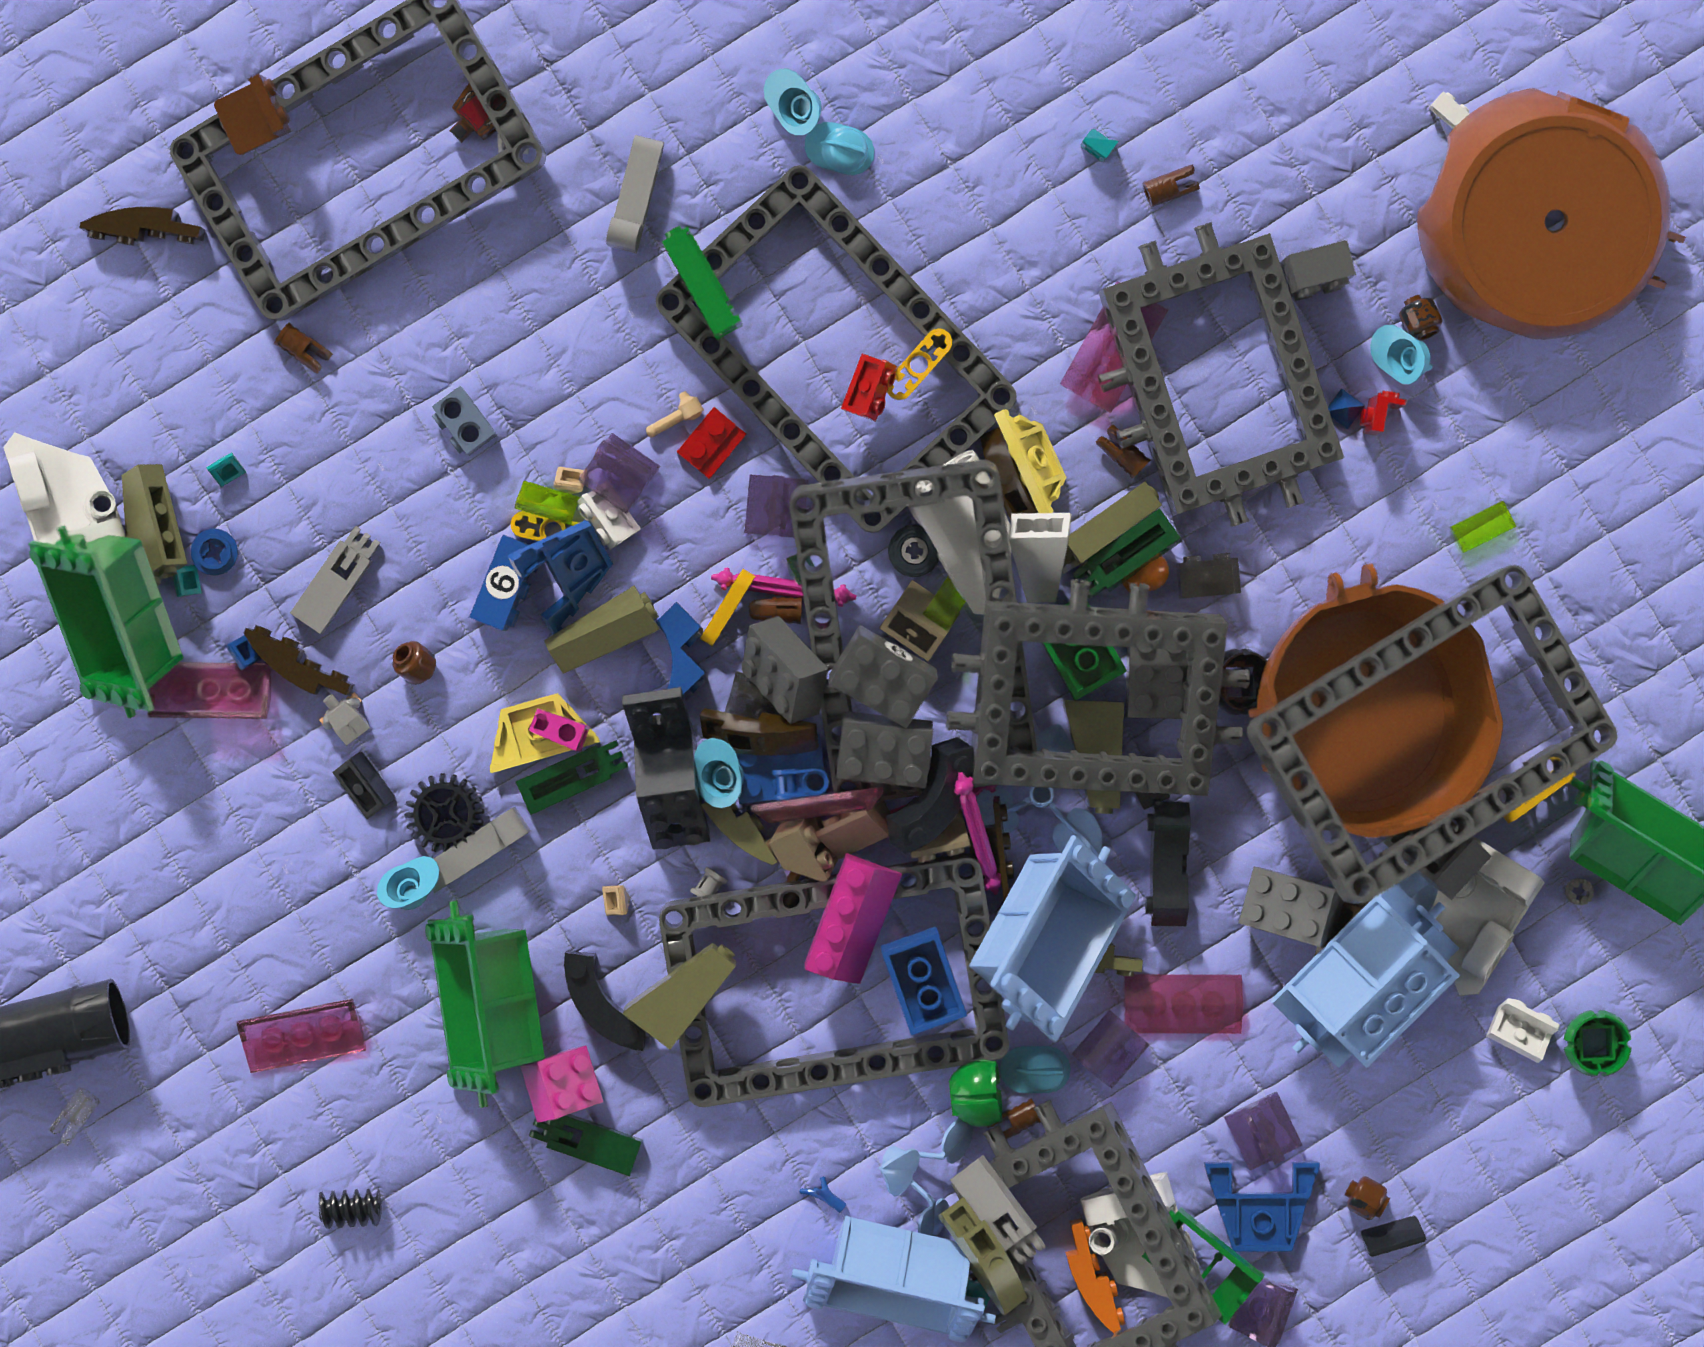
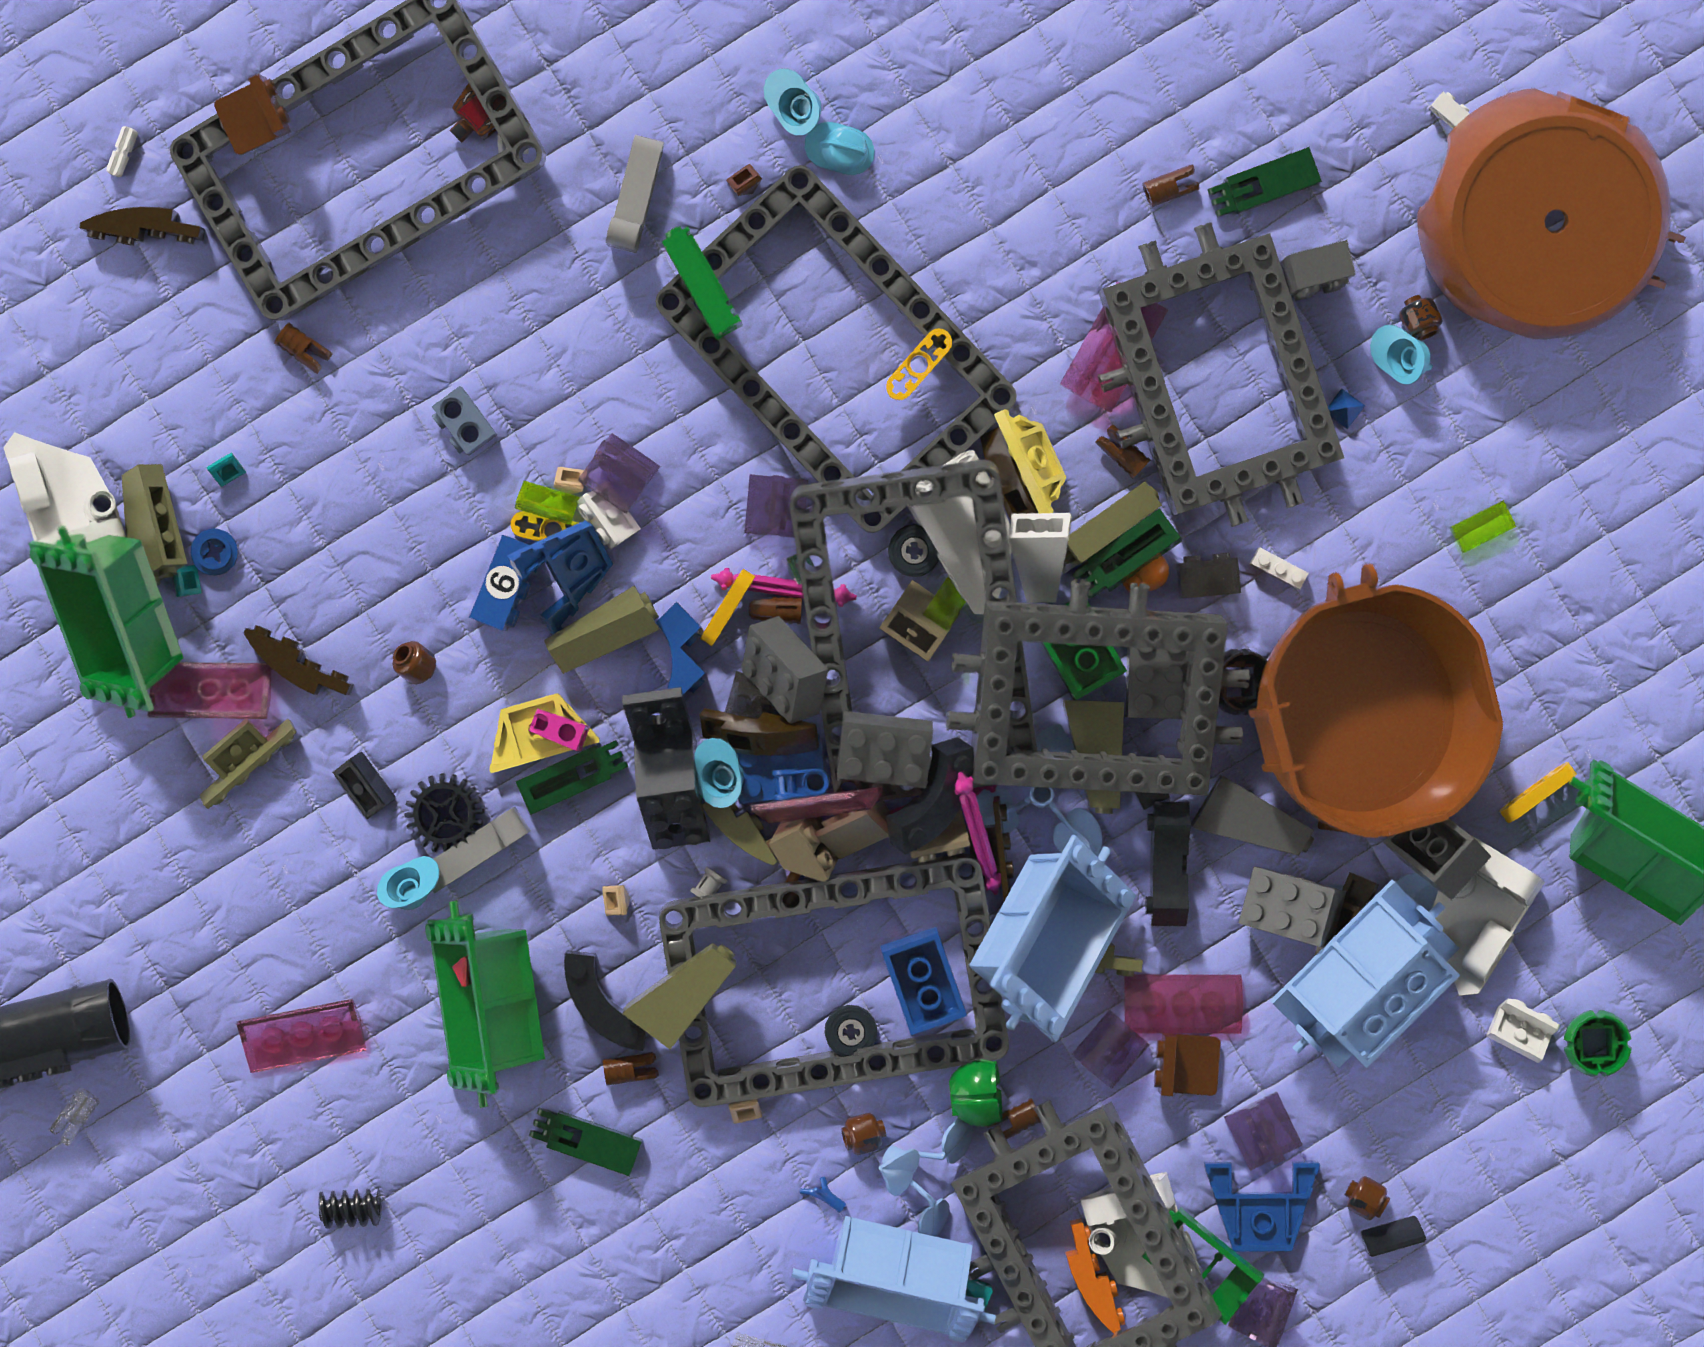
(119, 157): none -> white piece
(240, 754): none -> olive bracket
(242, 652): blue slope -> none
(329, 590): light grey hinge -> none
(344, 717): light grey piece -> none
(462, 971): none -> red slope
(561, 1084): dark pink brick -> none
(622, 1069): none -> reddish brown hinge
(688, 409): tan piece -> none
(711, 443): red plate -> none
(745, 180): none -> reddish brown slope
(745, 1110): none -> tan slope
(852, 920): dark pink slope -> none
(860, 1019): none -> black bush
(863, 1133): none -> reddish brown head
(869, 387): red bracket -> none
(883, 676): dark grey brick -> none
(985, 1254): olive slope -> none
(990, 1201): light grey hinge -> none
(1035, 1069): medium azure piece -> none
(1098, 145): teal slope -> none
(1187, 1064): none -> reddish brown bracket
(1247, 818): none -> dark grey slope
(1276, 179): none -> dark green hinge
(1279, 568): none -> white piece
(1310, 803): dark grey beam -> none
(1375, 415): red bracket -> none
(1582, 899): light grey bush -> none

